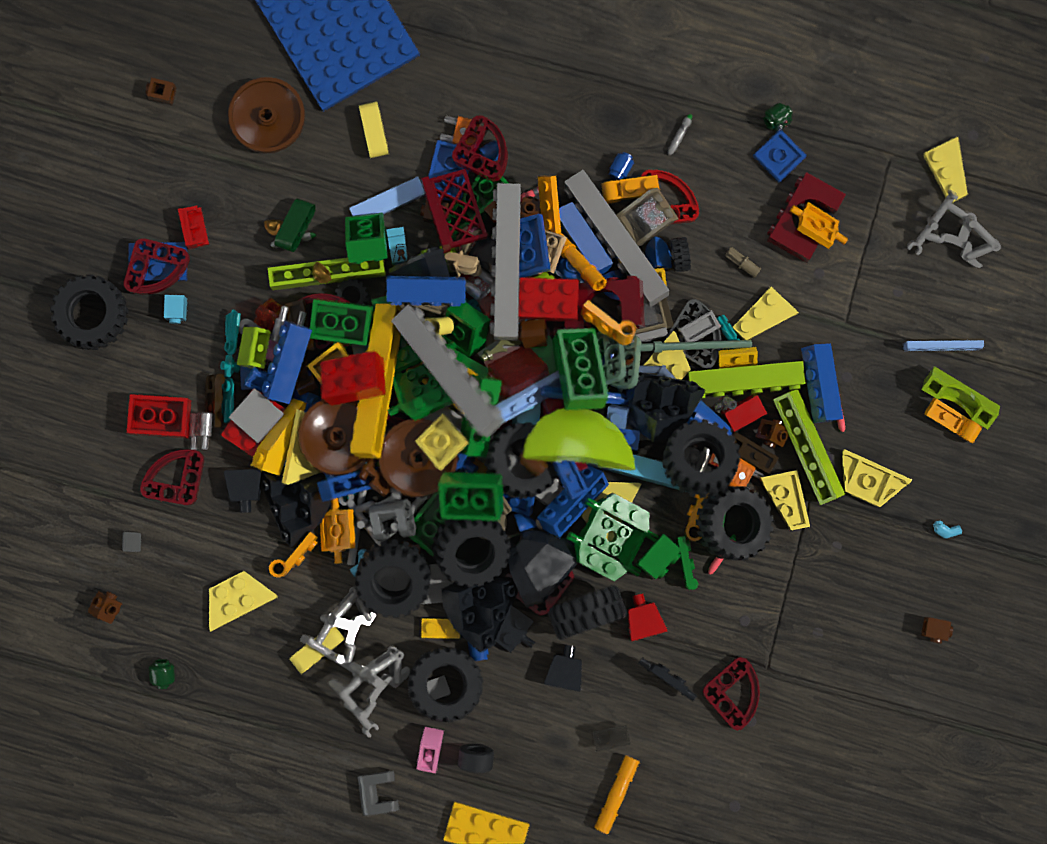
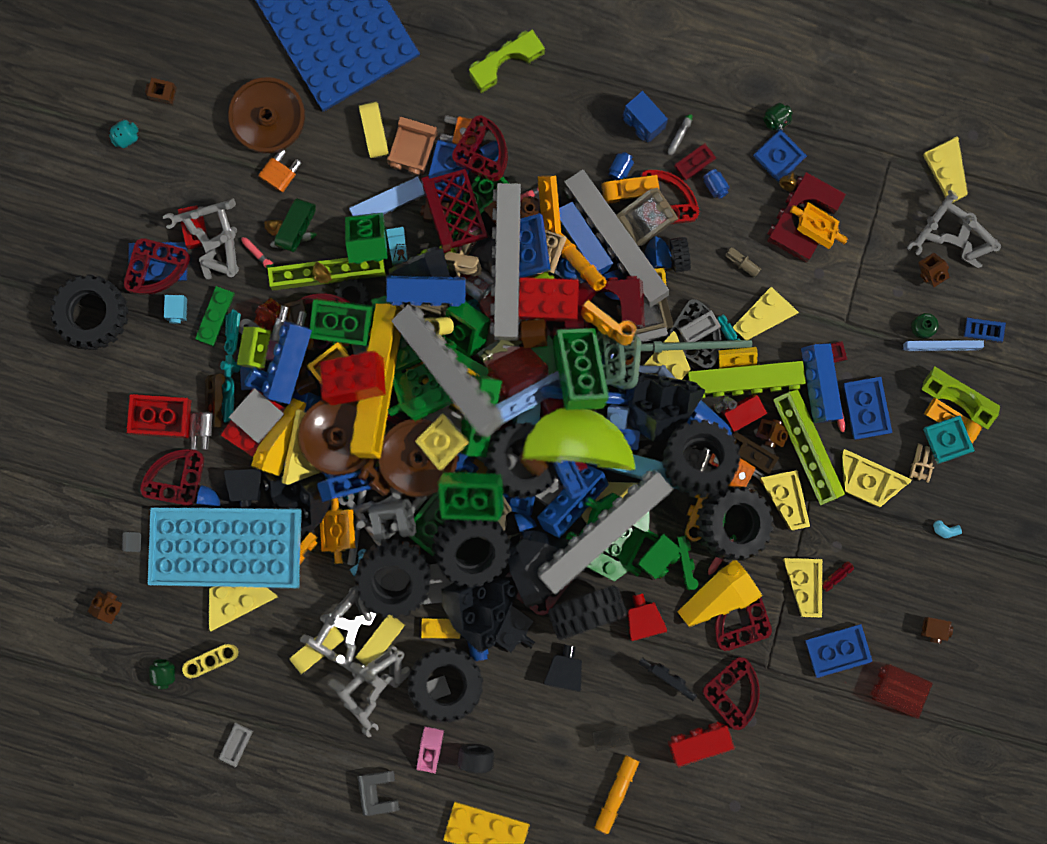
(123, 134): none -> teal head
(201, 664): none -> light yellow beam
(207, 496): none -> blue brick
(215, 316): none -> green plate
(224, 547): none -> medium azure plate
(227, 237): none -> light grey piece
(235, 744): none -> light grey tile
(257, 253): none -> coral piece
(278, 174): none -> orange piece
(380, 640): none -> light yellow beam
(412, 146): none -> nougat panel
(525, 47): none -> lime arch
(604, 531): none -> light grey brick
(644, 117): none -> blue brick
(695, 162): none -> dark red plate
(700, 744): none -> red brick
(716, 184): none -> blue brick
(723, 593): none -> yellow wedge
(751, 629): none -> dark red beam
(788, 182): none -> pearl gold piece
(806, 583): none -> light yellow wing
(837, 576): none -> dark red axle
(838, 352): none -> dark red tile
(838, 651): none -> blue plate
(867, 408): none -> blue plate
(901, 690): none -> clear red brick
(922, 464): none -> tan arm
(925, 326): none -> dark green head
(934, 270): none -> reddish brown brick
(948, 439): none -> teal tile
(993, 324): none -> blue slope

